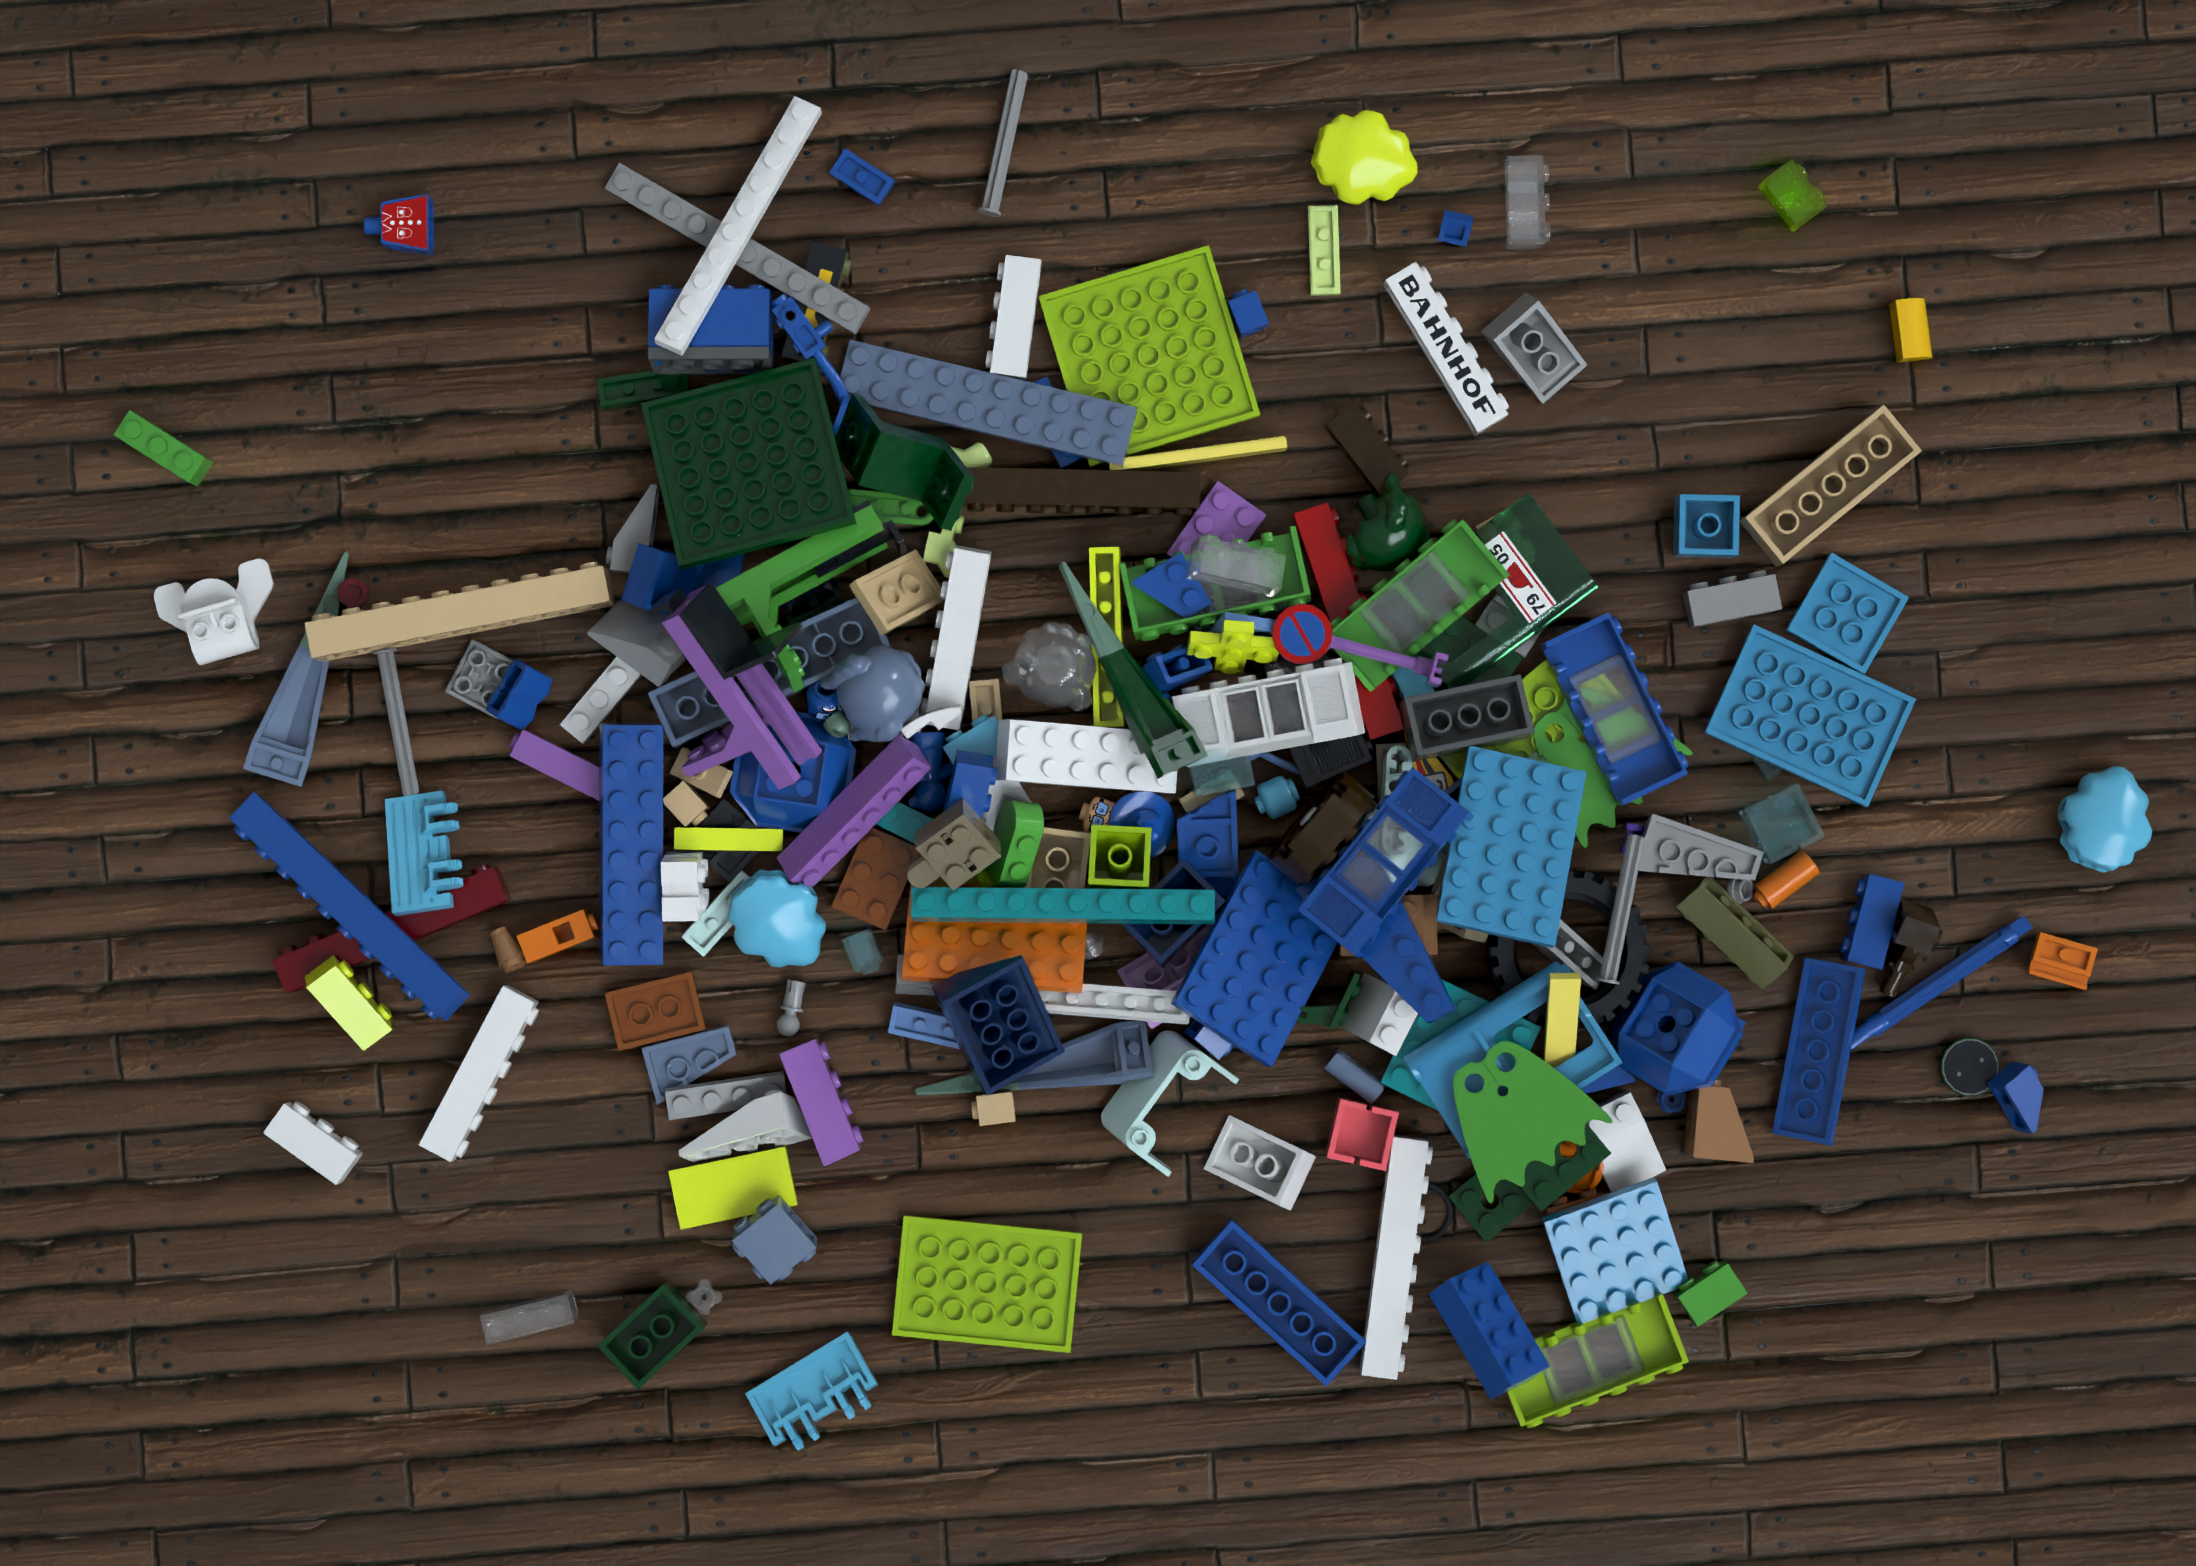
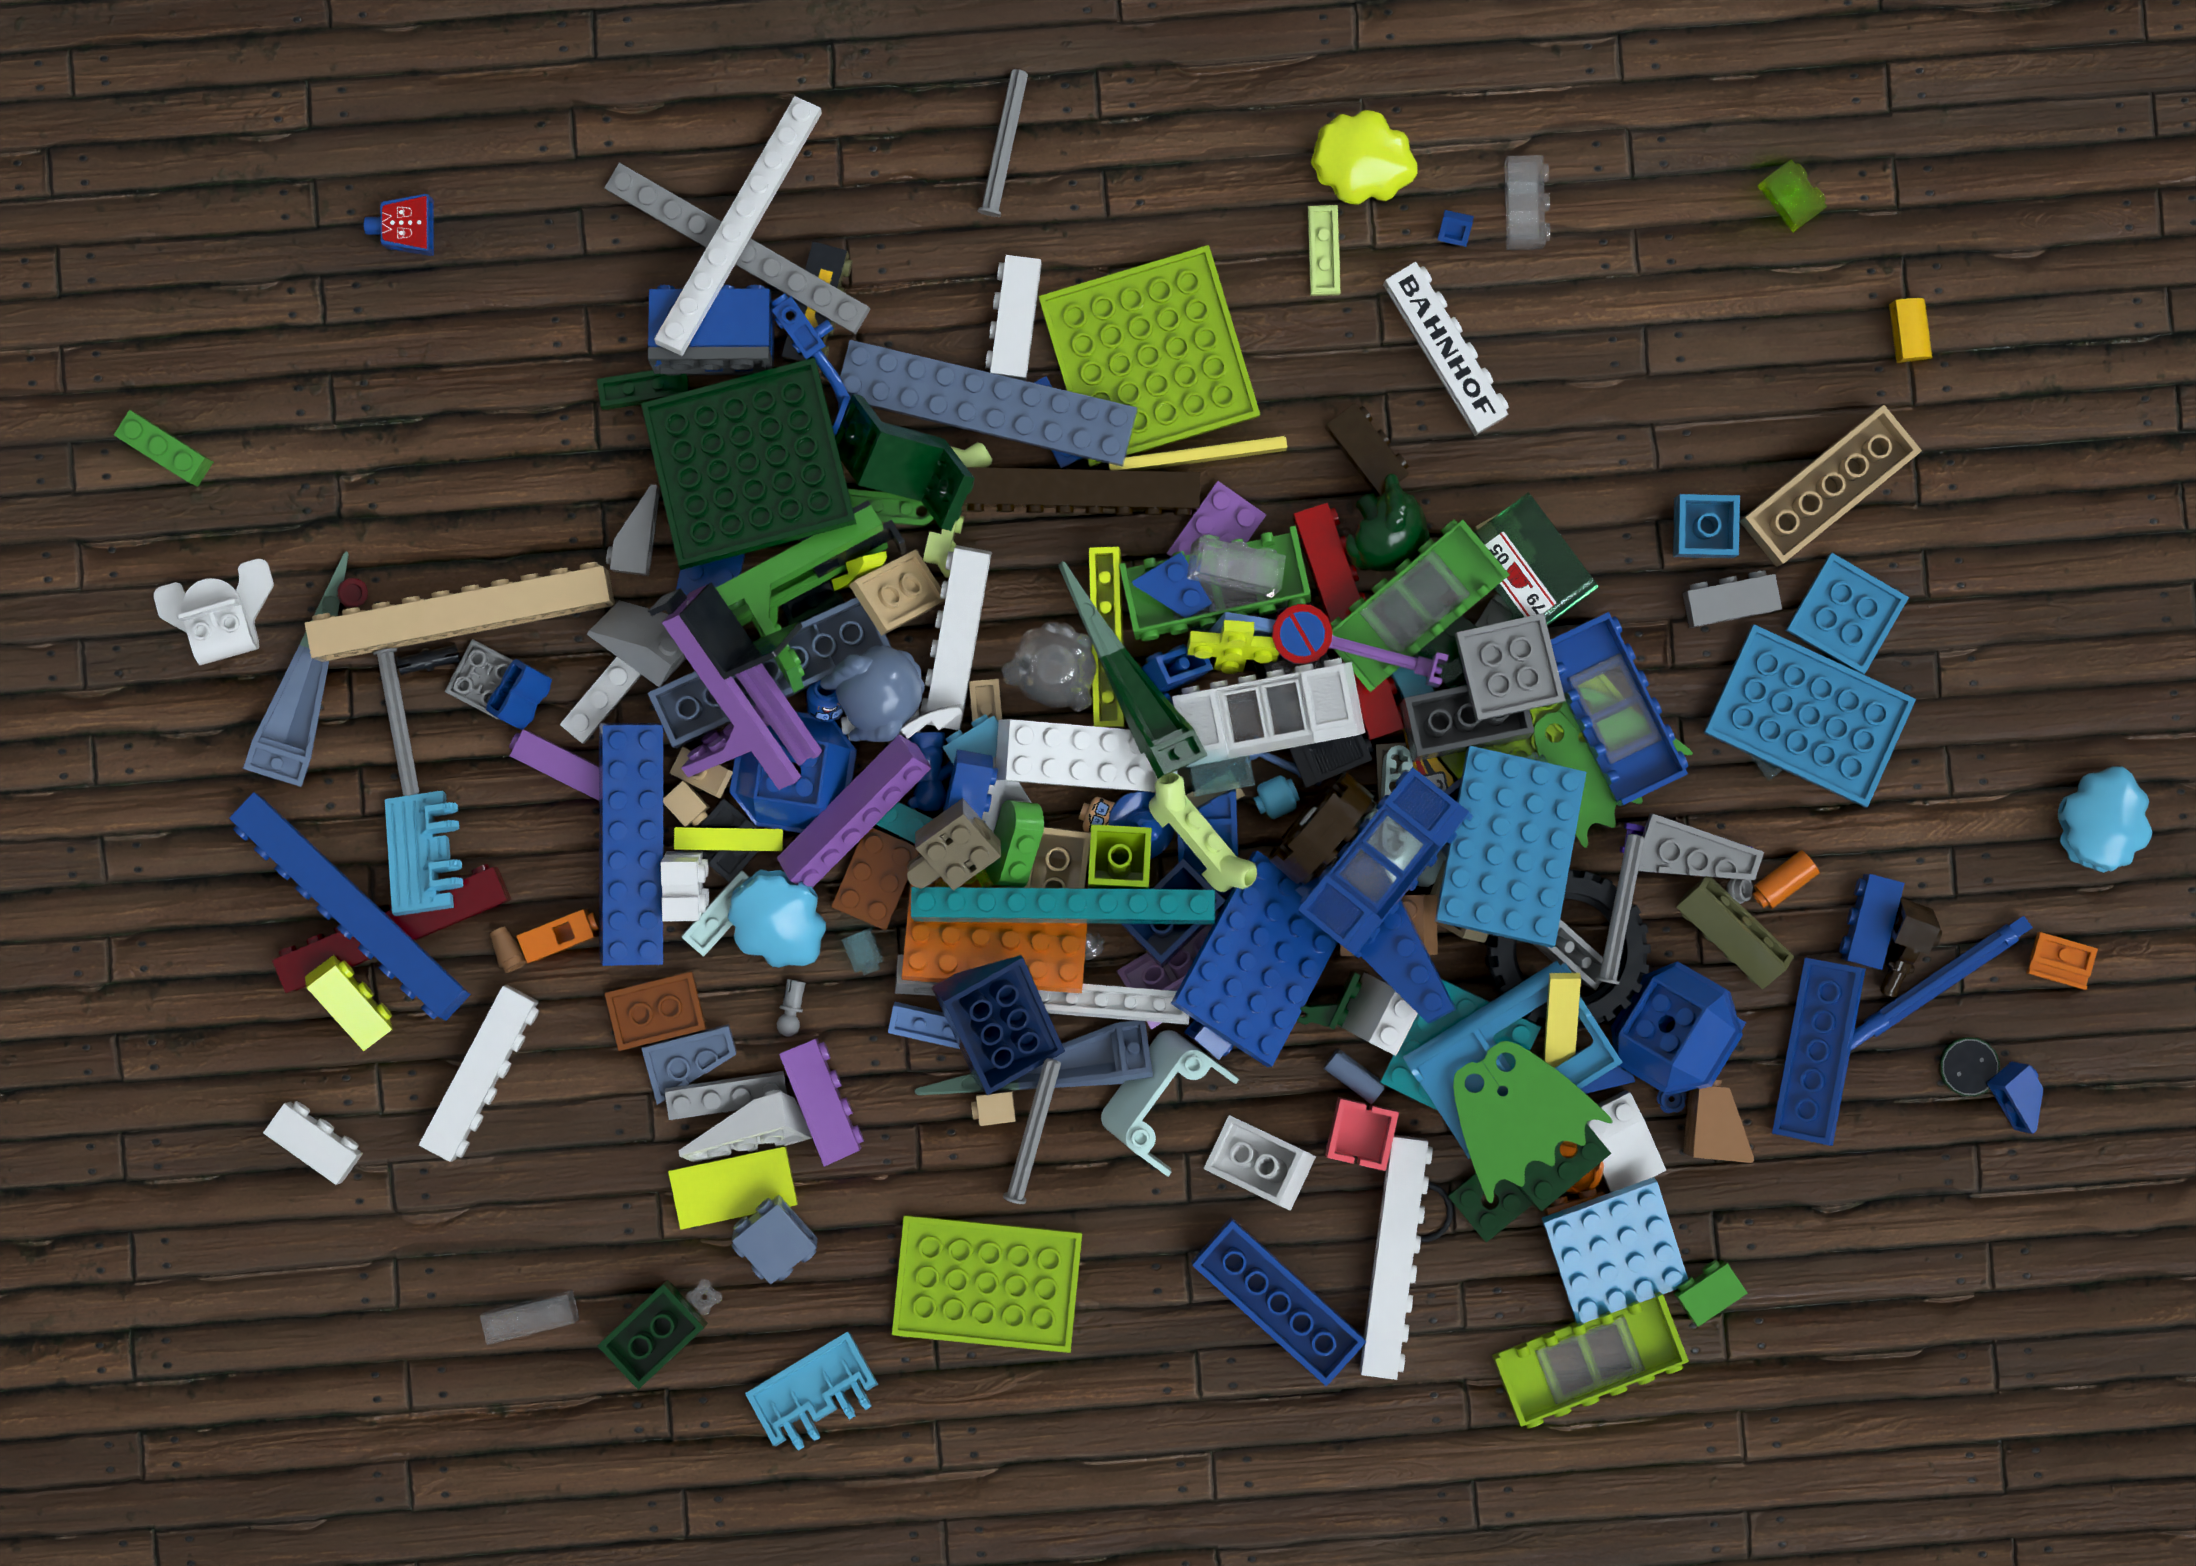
(428, 659): none -> black pin
(655, 575): blue piece -> none
(837, 725): sand green hinge -> none
(858, 568): none -> neon yellow slope
(862, 177): blue plate -> none
(1033, 1132): none -> light grey axle
(1222, 865): none -> yellowish green plate
(1247, 313): blue brick -> none
(1489, 1330): blue brick -> none
(1510, 667): none -> light grey plate
(1534, 347): light grey slope -> none
(1781, 821): clear light blue piece -> none

